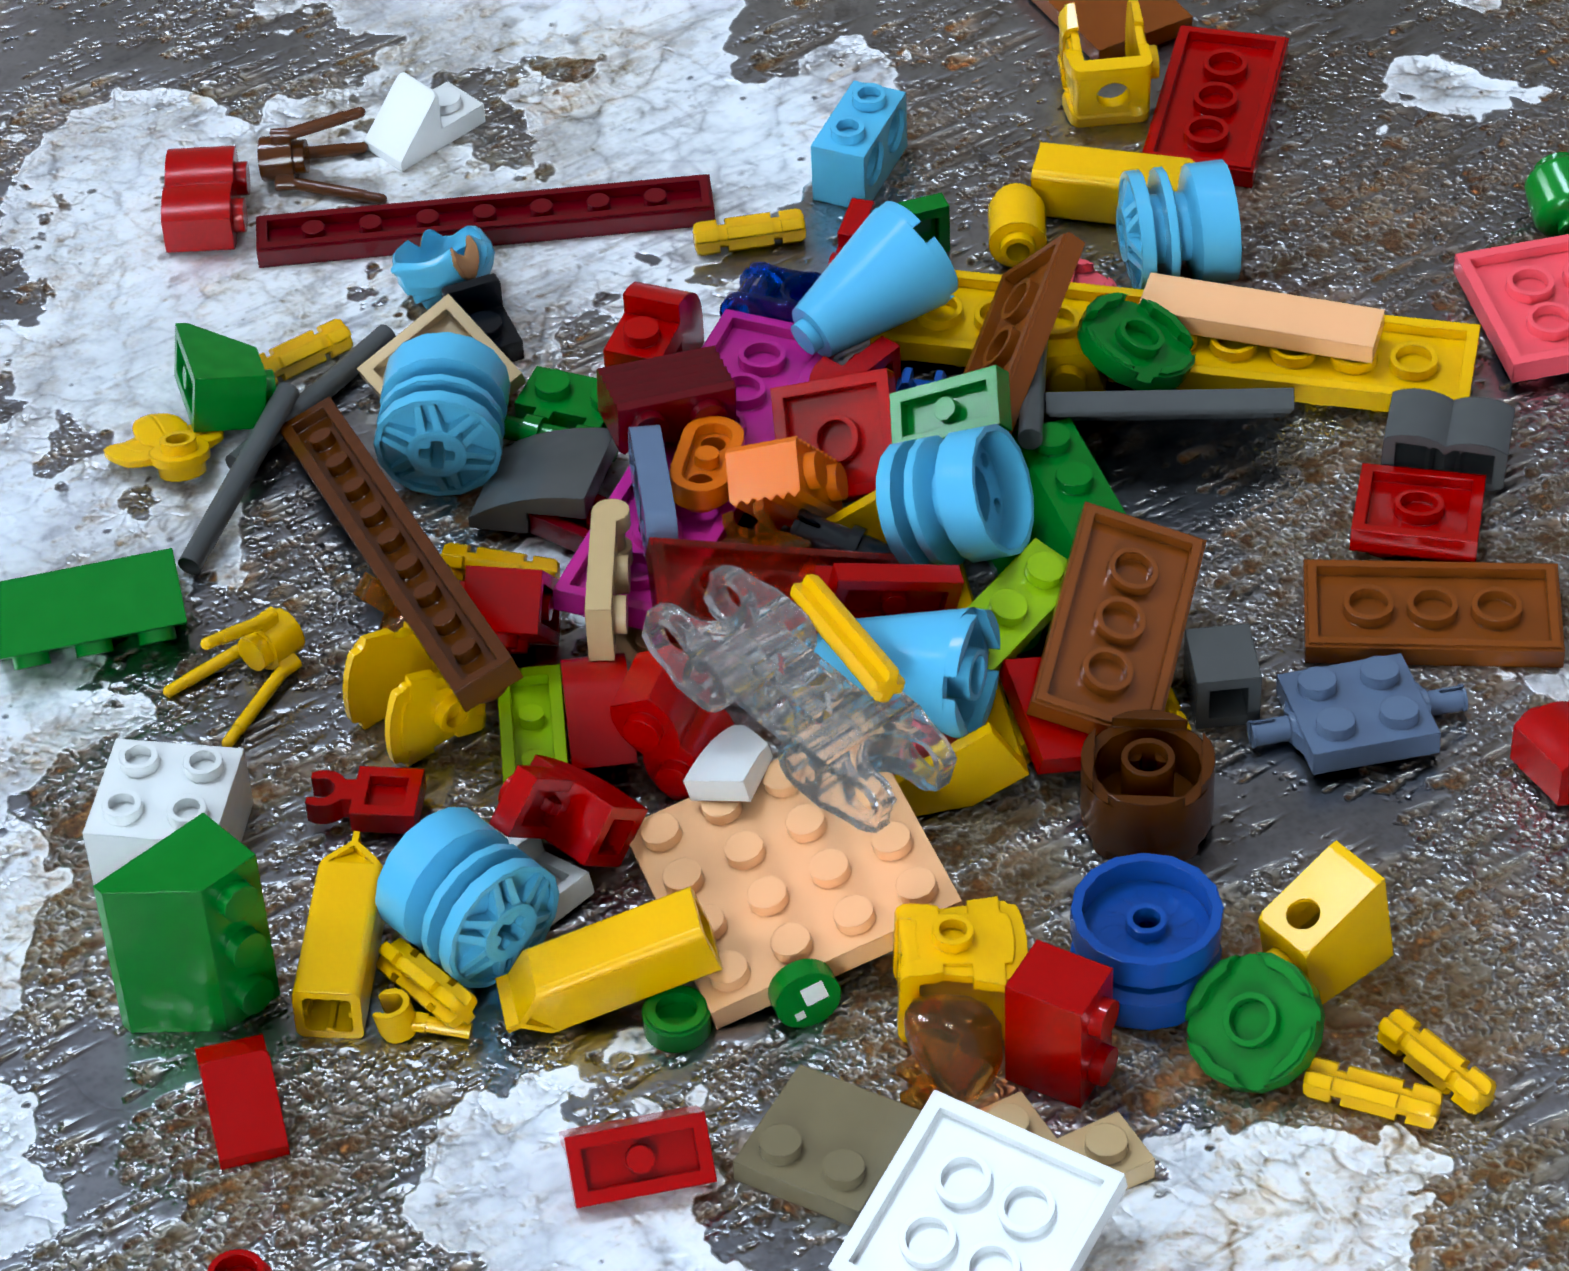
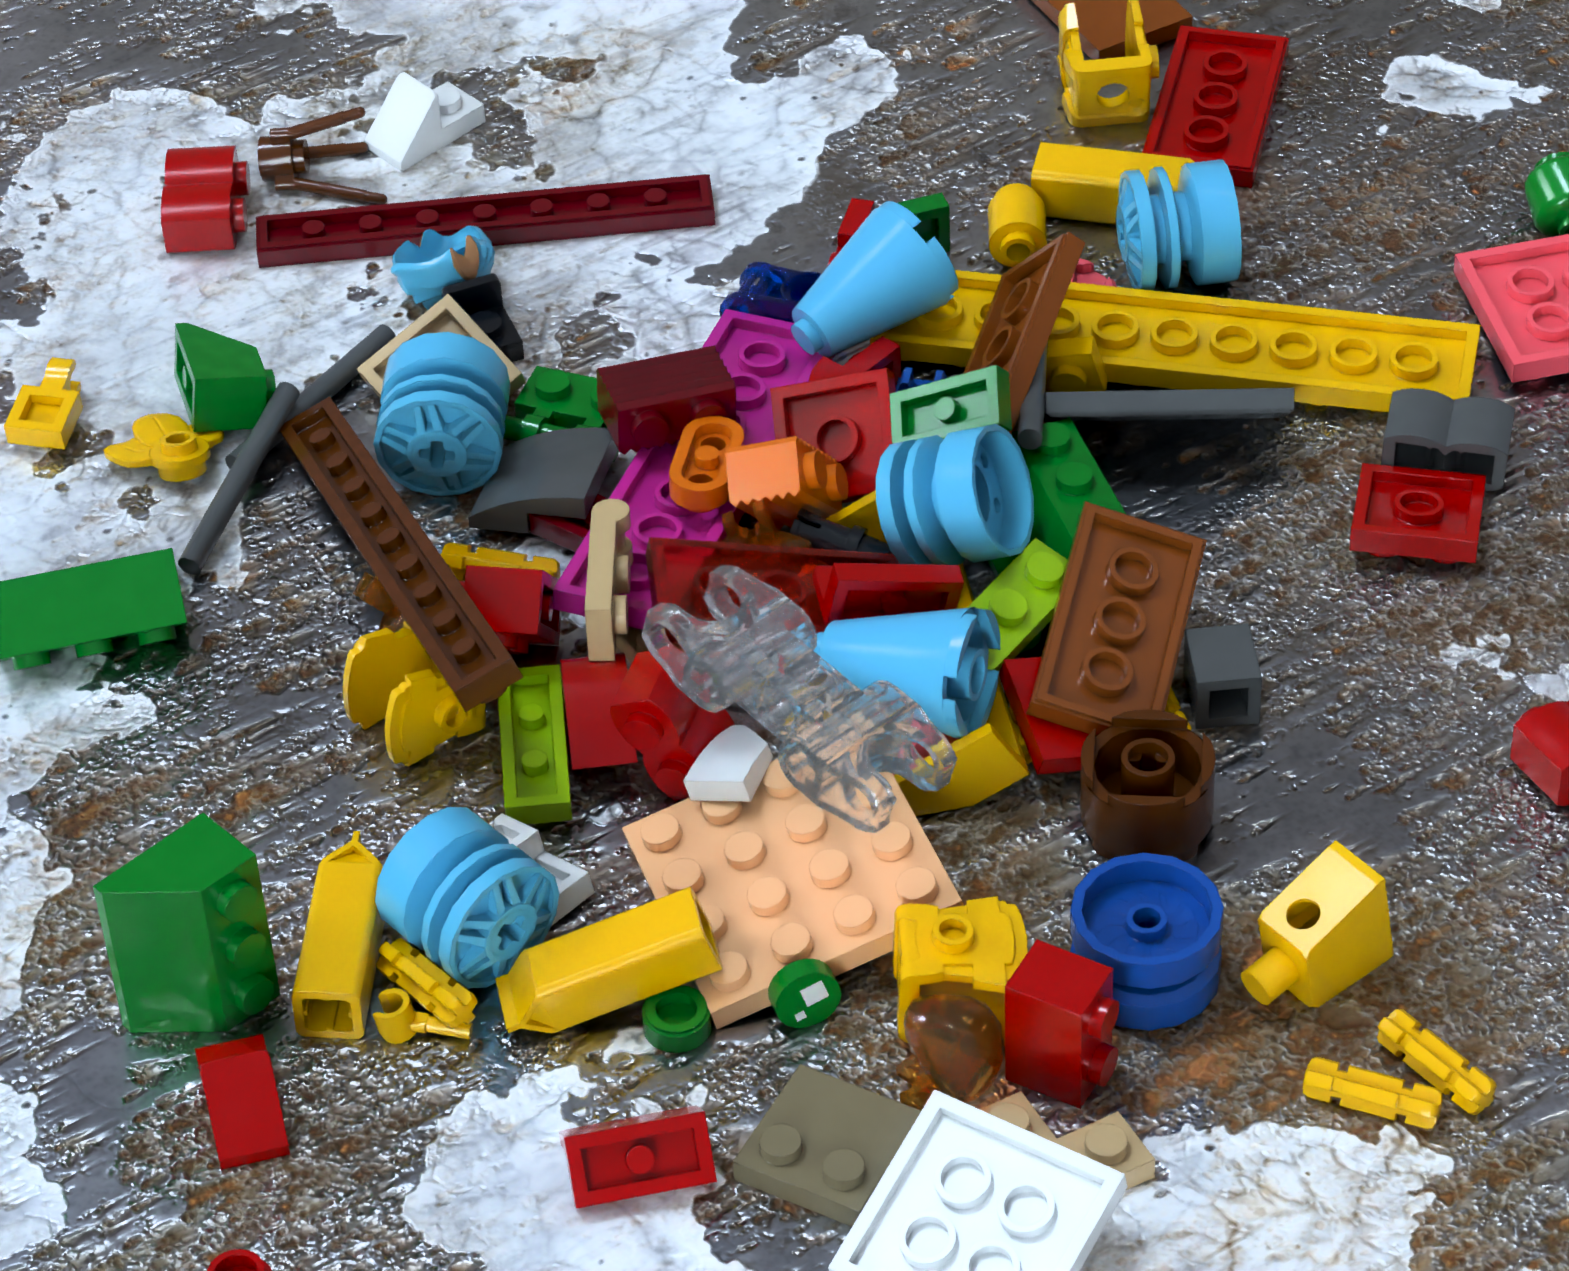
(49, 412): none -> yellow plate
(158, 789): white brick -> none
(265, 643): yellow plant -> none
(308, 350): yellow axle -> none
(374, 802): red plate -> none
(568, 810): red brick -> none
(651, 484): sand blue beam -> none
(655, 324): red brick -> none
(749, 232): yellow axle -> none
(848, 638): yellow axle -> none
(859, 144): medium azure brick -> none
(1136, 342): green tile -> none
(1254, 1022): green tile -> none
(1269, 317): light nougat tile -> none
(1357, 714): sand blue plate -> none
(1433, 612): dark orange tile -> none

